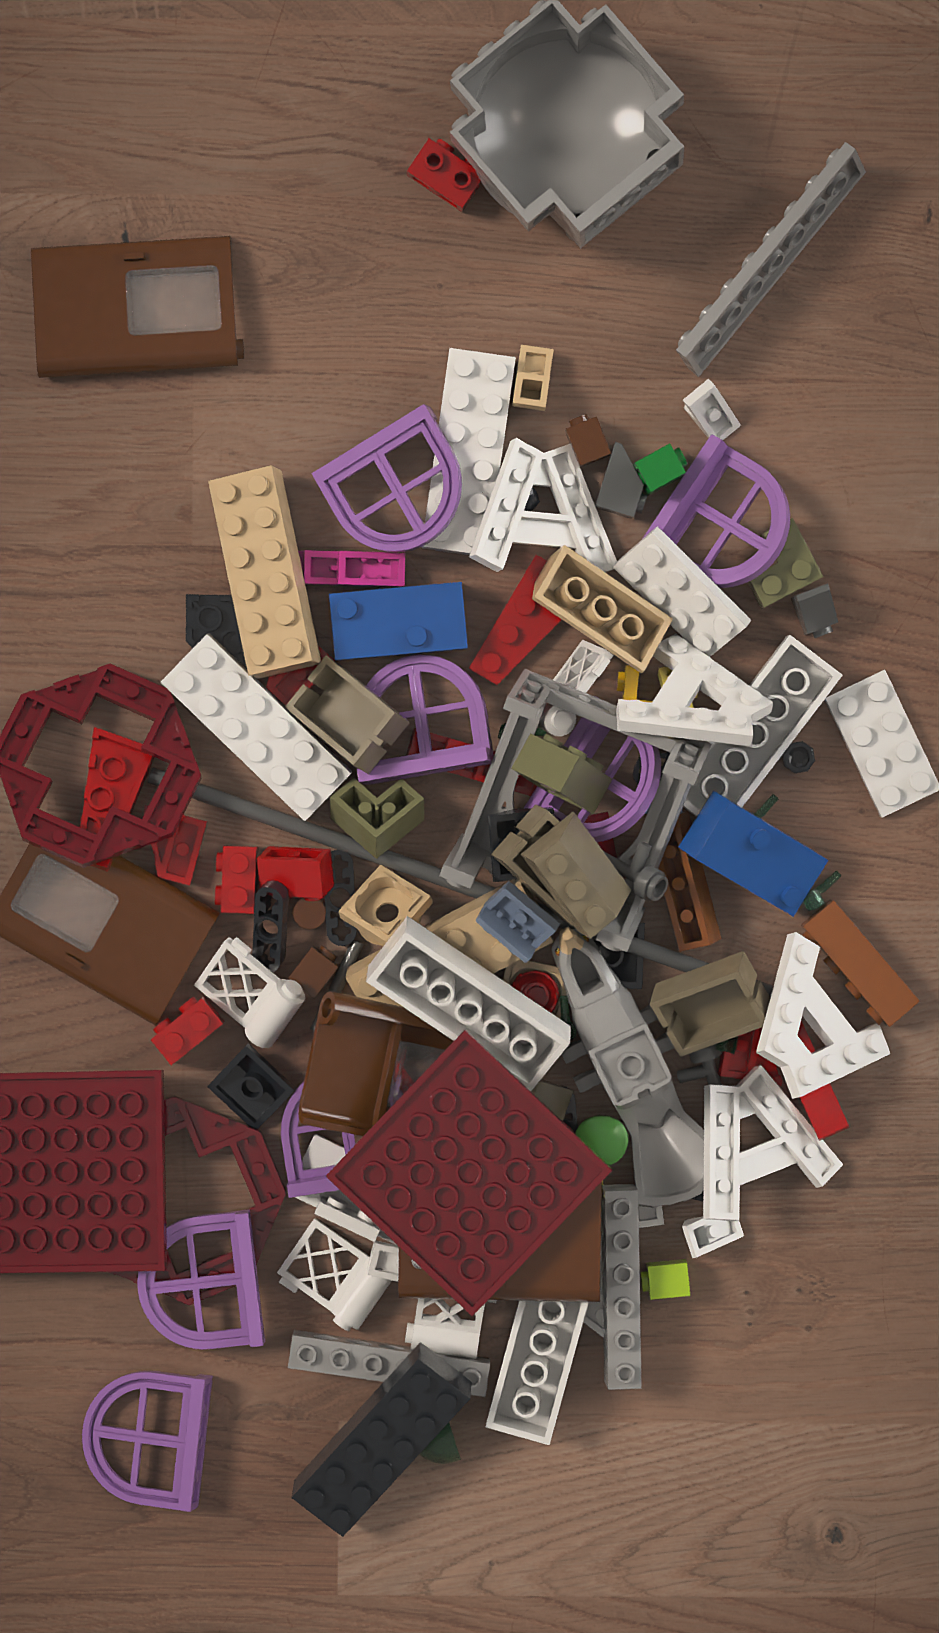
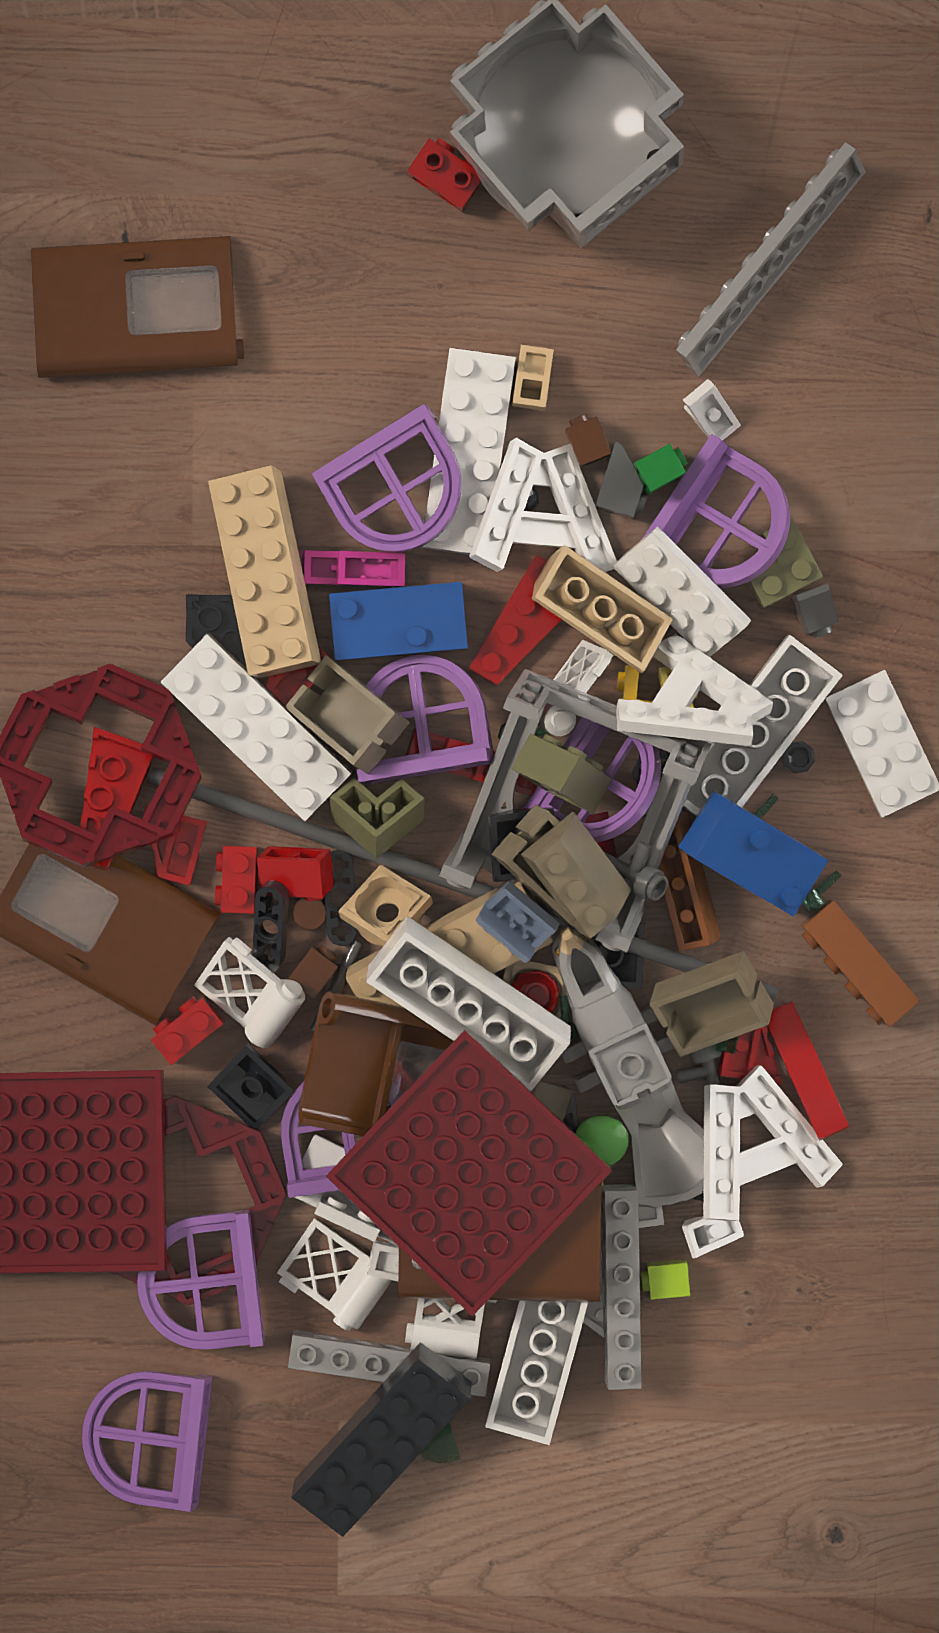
(800, 995): white plate -> none

